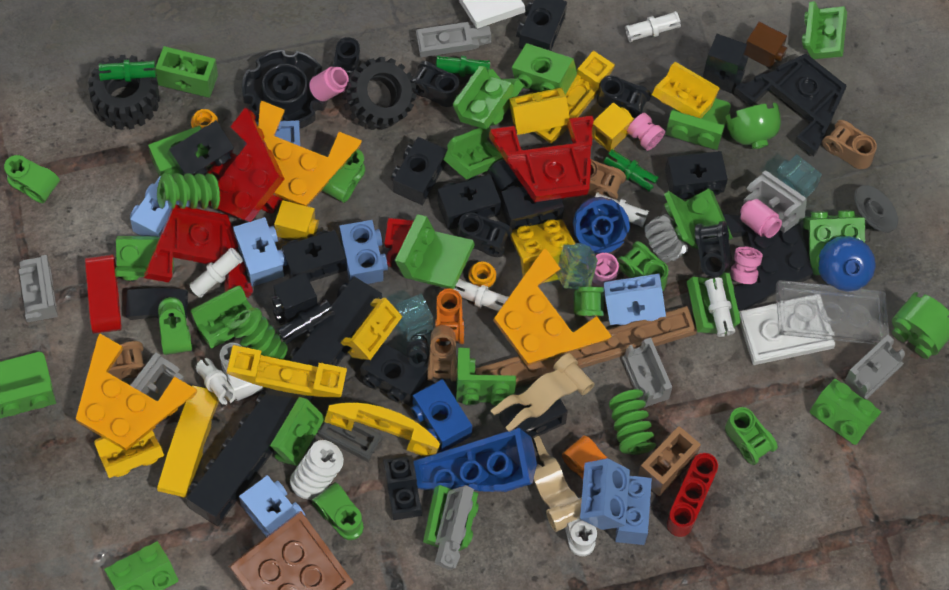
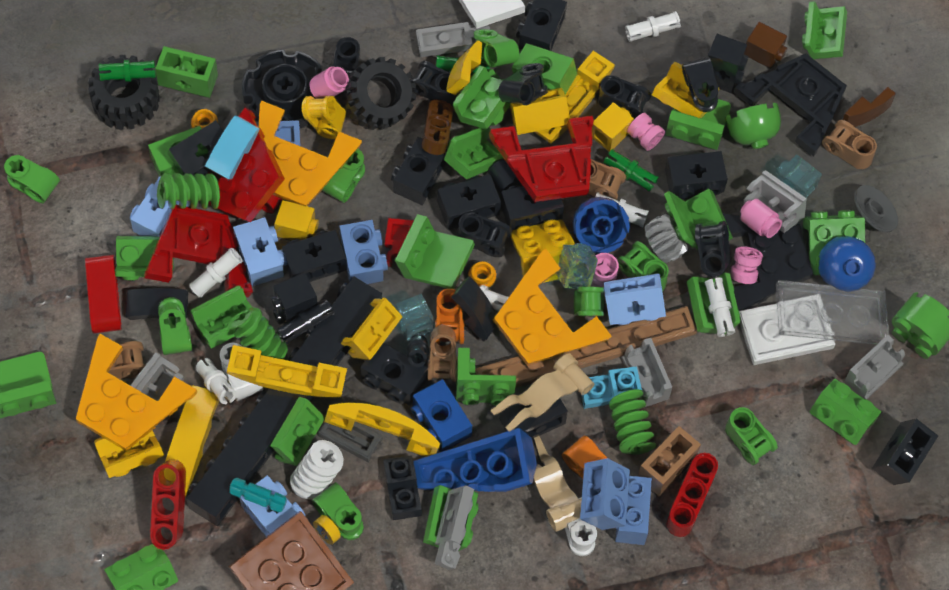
(37, 289): light grey hinge -> none
(161, 516): none -> red beam
(231, 147): none -> medium azure slope
(258, 495): none -> teal axle
(324, 115): none -> yellow piece
(327, 529): none -> yellow tile
(432, 132): none -> reddish brown beam
(463, 68): none -> yellow slope
(477, 306): none -> black slope
(496, 49): none -> bright green piece
(523, 85): none -> black piece
(611, 385): none -> medium azure slope
(701, 81): none -> black piece
(864, 111): none -> reddish brown slope
(905, 451): none -> black brick

